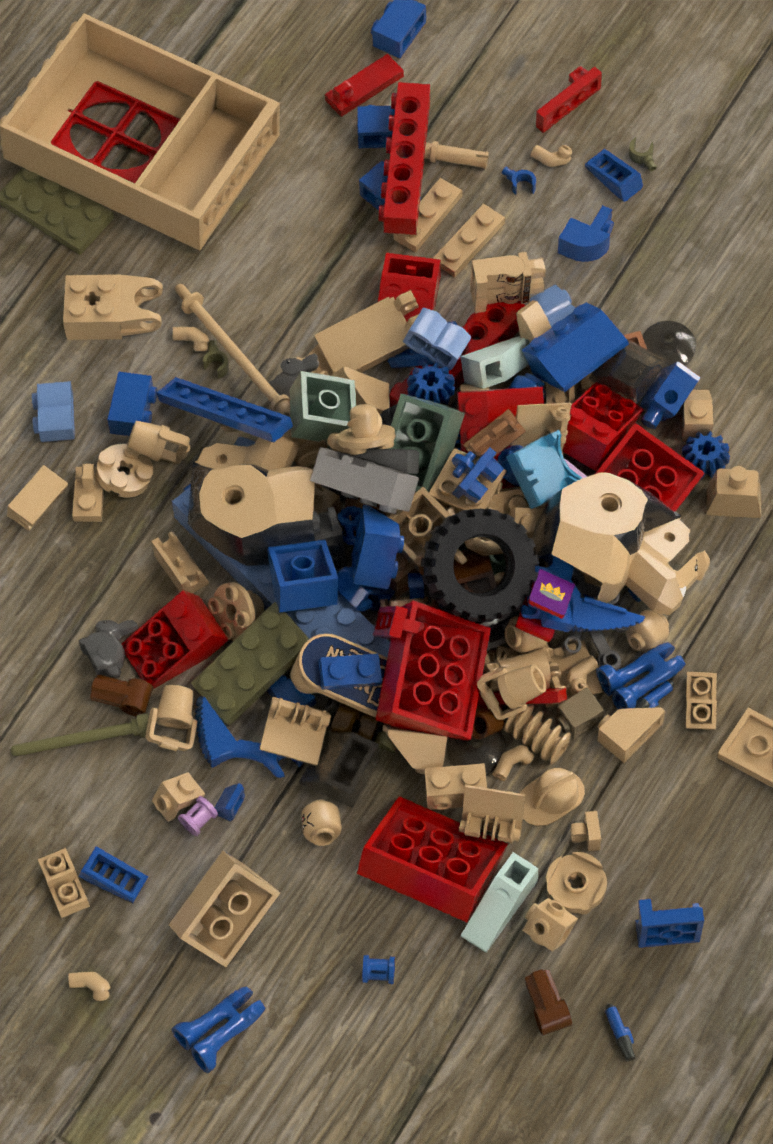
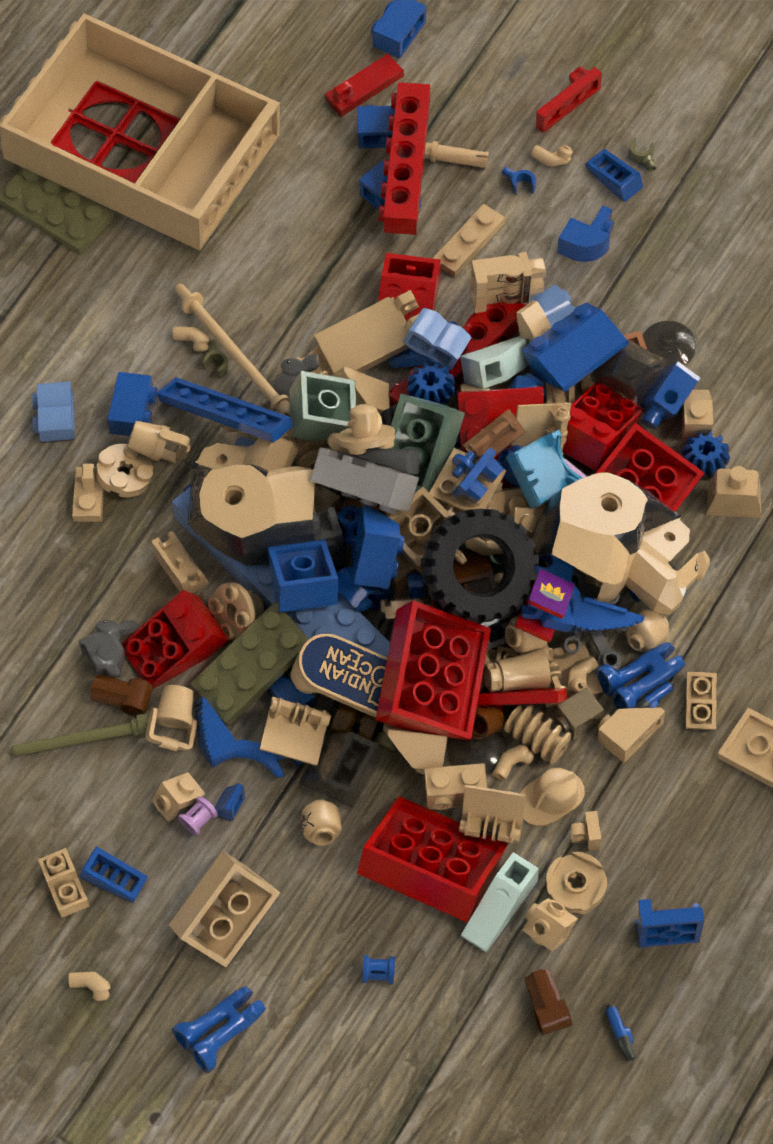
(36, 497): tan hinge -> none
(108, 306): tan brick -> none
(350, 671): blue plate -> none
(393, 621): red hinge -> none
(432, 211): tan plate -> none
(515, 688): tan piece -> none

